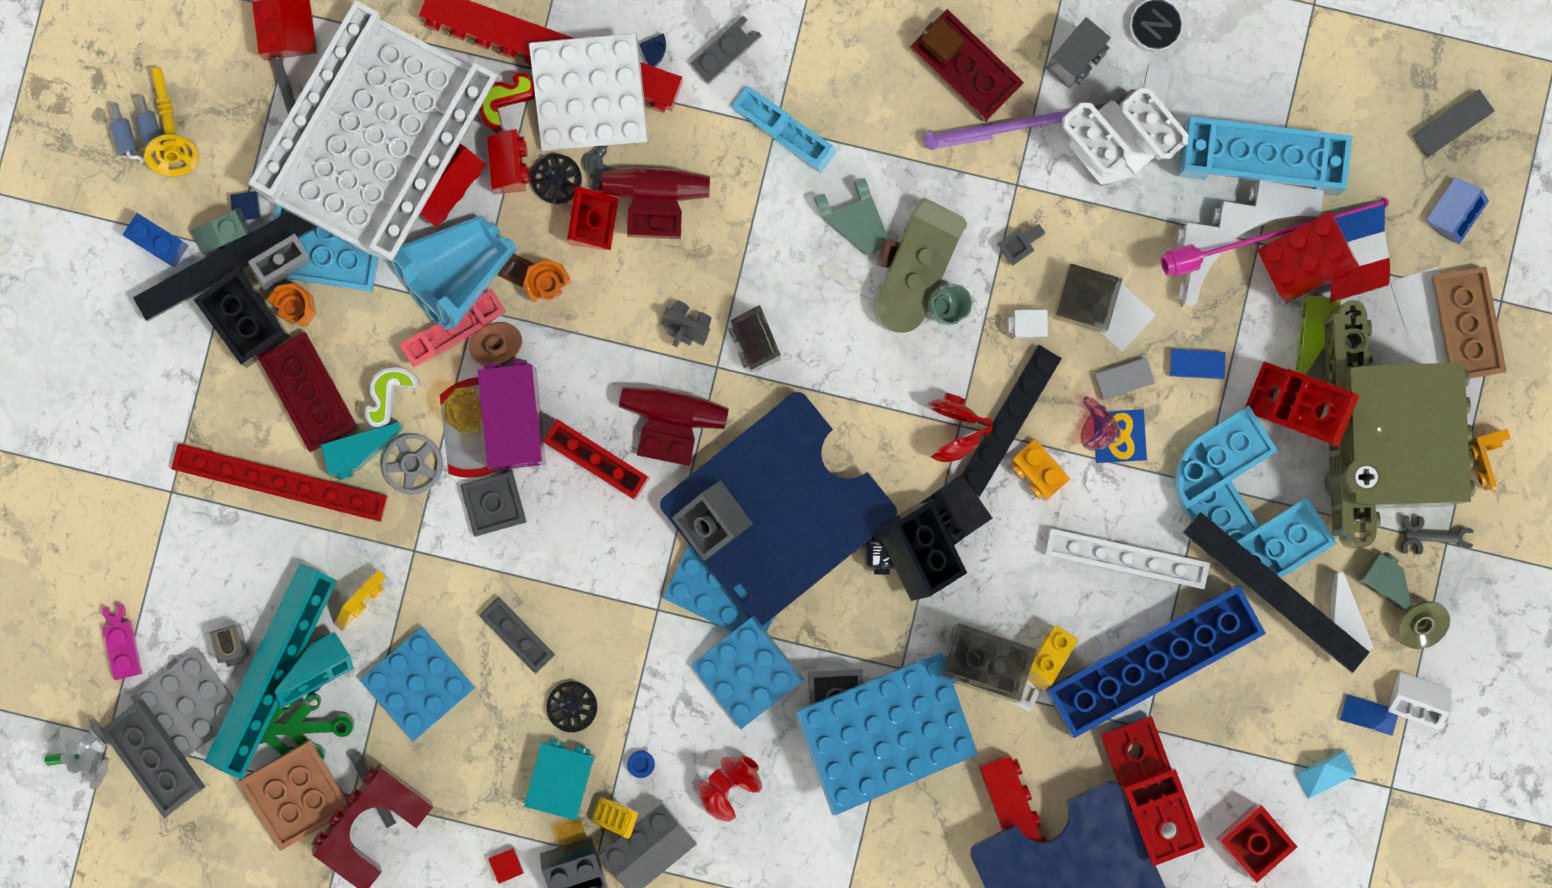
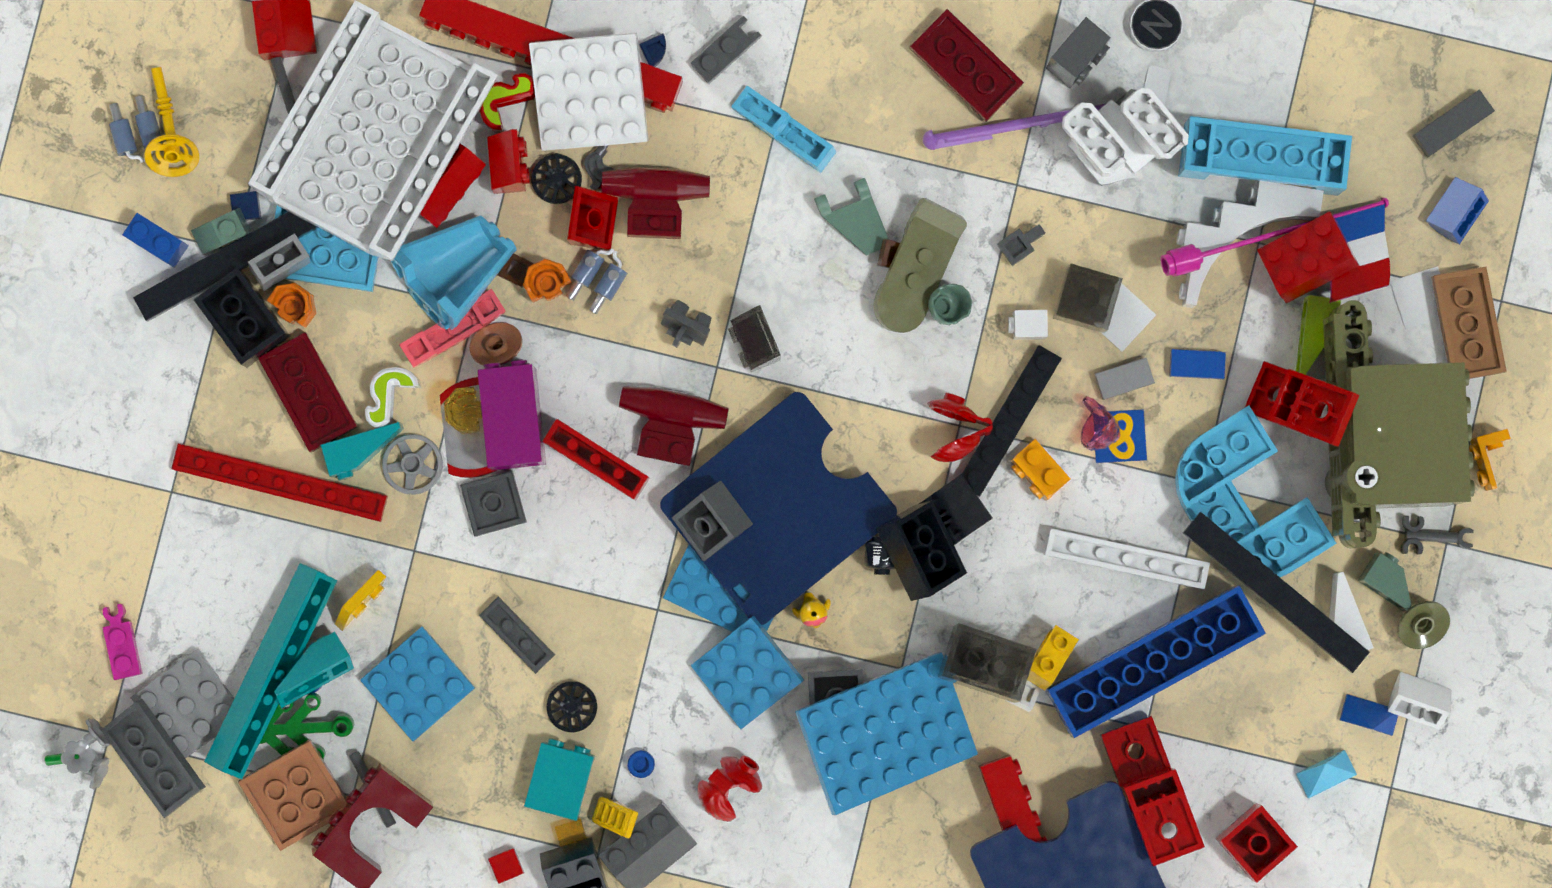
(229, 645): brick -> none
(586, 272): none -> sand blue piece
(809, 605): none -> yellow animal
(941, 41): reddish brown brick -> none

